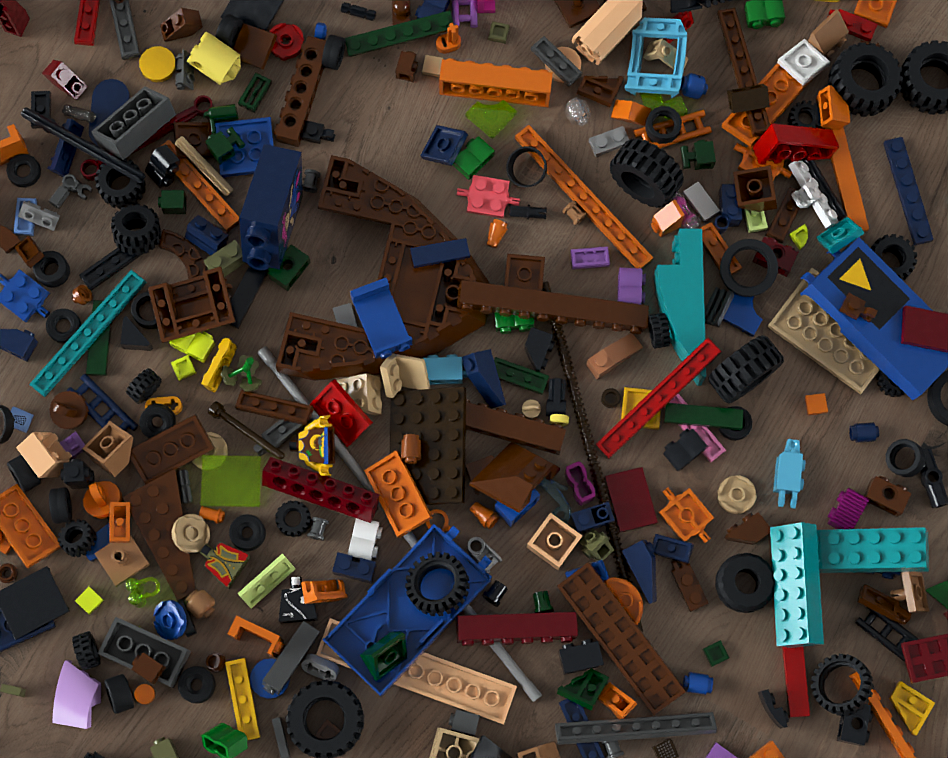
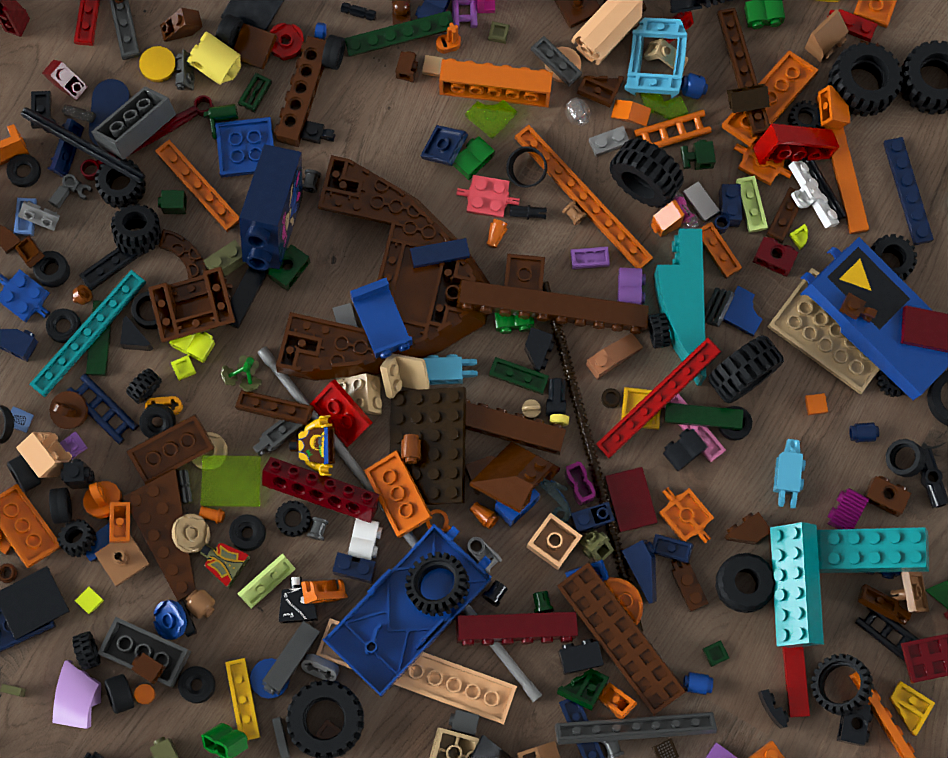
(110, 448): medium nougat slope -> none
(136, 587): clear neon green piece -> none
(162, 166): black brick -> none
(196, 134): reddish brown tile -> none
(203, 166): tan axle -> none
(206, 235): dark blue brick -> none
(215, 662): reddish brown plate -> none
(217, 410): dark brown piece -> none
(222, 147): dark green brick -> none
(224, 356): yellow hinge -> none
(240, 625): orange panel -> none
(385, 654): dark green slope -> none
(484, 376): dark blue slope -> none
(668, 112): black tyre -> none
(736, 494): tan tile -> none
(755, 189): reddish brown slope -> none
(763, 249): black tyre -> none
(803, 62): white tile -> none
(840, 235): teal tile -> none

